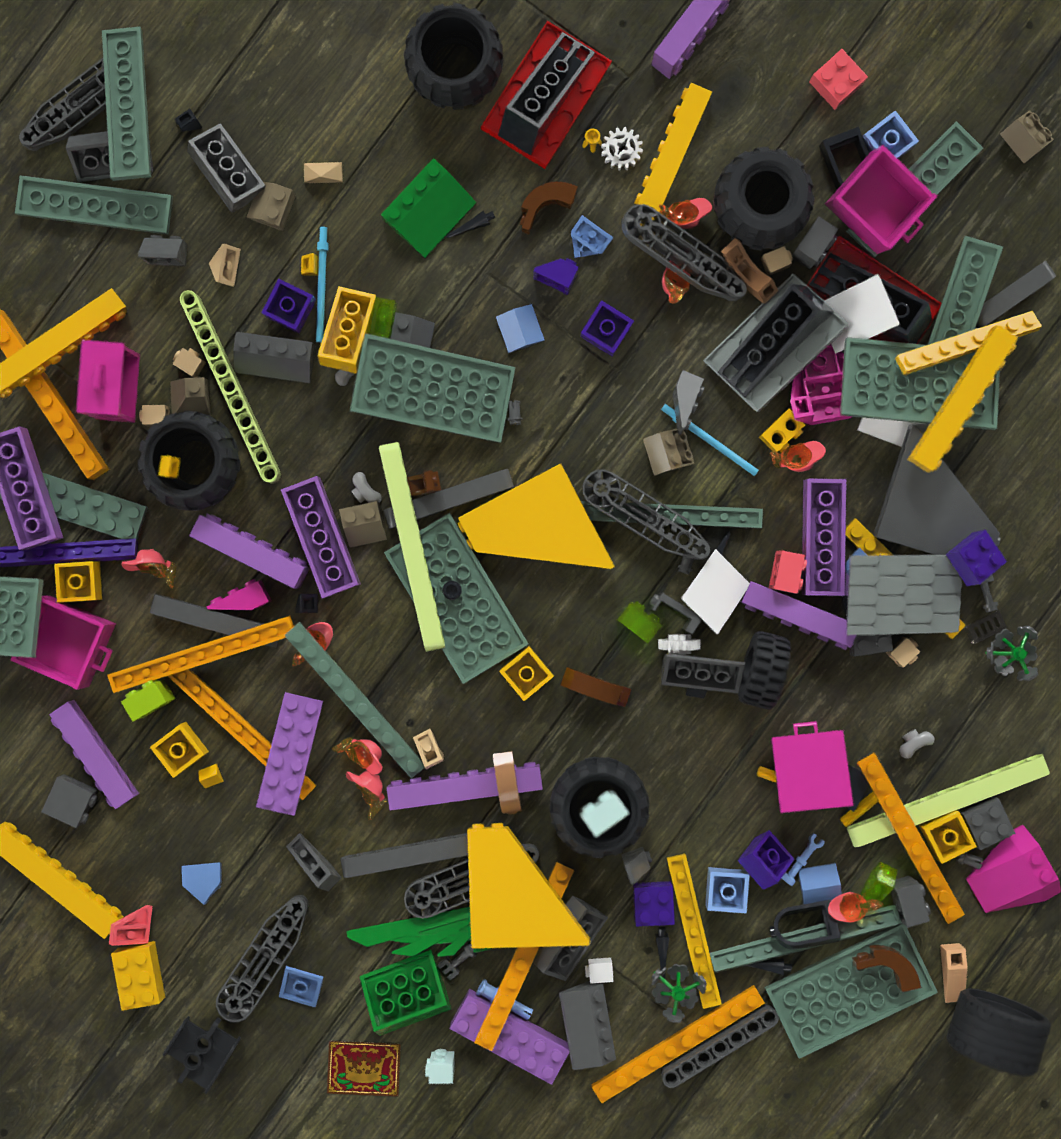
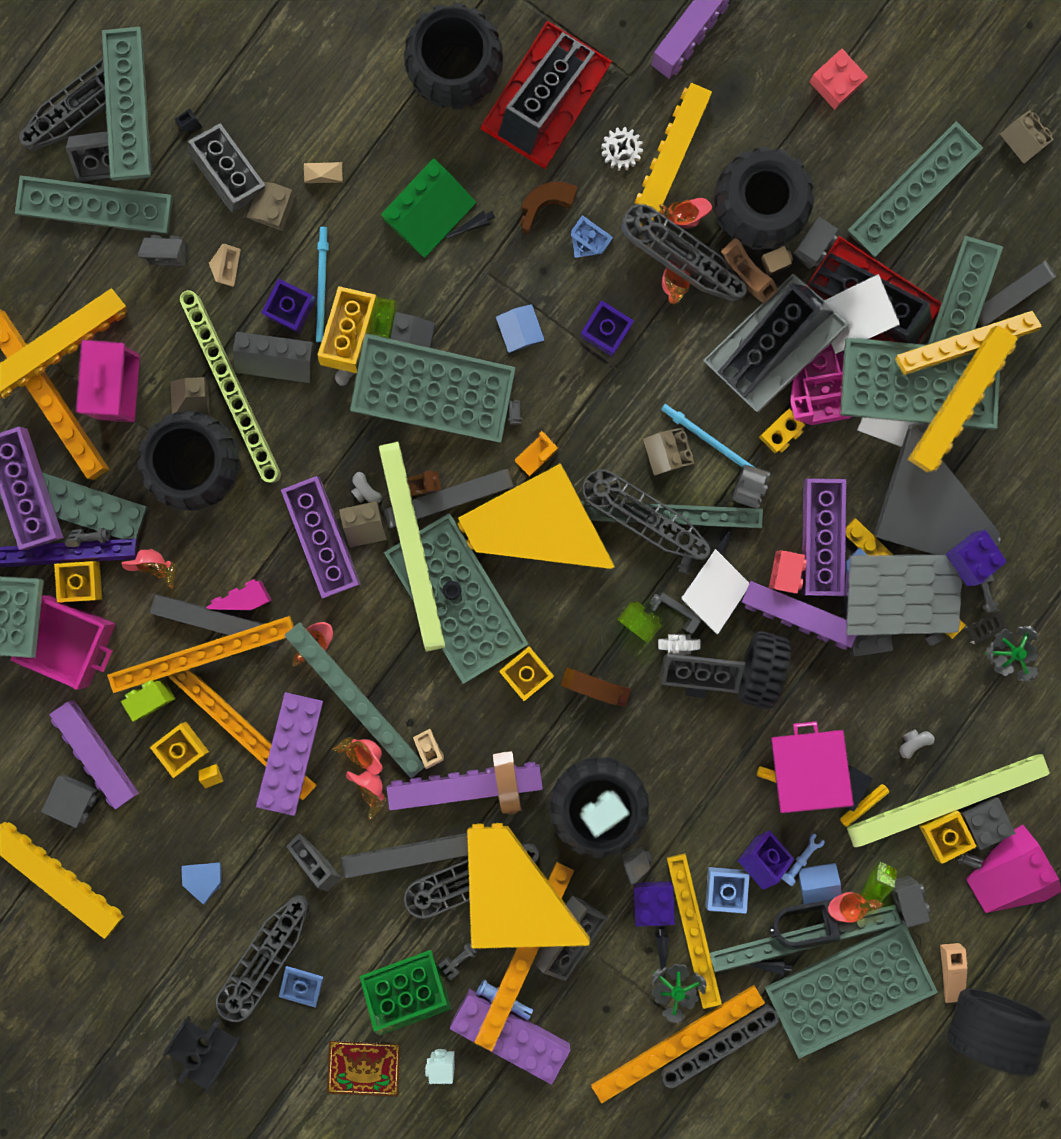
(77, 536): none -> dark grey hinge
(132, 928): coral wing -> none
(138, 975): yellow brick -> none
(153, 414): tan brick -> none
(169, 466): yellow slope -> none
(189, 362): tan brick -> none
(249, 551): medium lavender brick -> none
(307, 603): black slope -> none
(309, 264): yellow slope -> none
(420, 933): green animal -> none
(536, 454): none -> light orange panel
(557, 274): dark purple slope -> none
(587, 1025): dark grey slope -> none
(592, 137): yellow piece -> none
(599, 970): white brick -> none
(684, 397): slope -> none
(751, 486): none -> dark grey brick
(799, 456): hair -> none
(838, 141): black window -> none
(881, 201): dark pink container -> none
(893, 134): light blue brick -> none
(904, 652): tan brick -> none
(905, 973): reddish brown arch -> none
(910, 838): light orange plate -> none
(934, 638): none -> dark grey axle

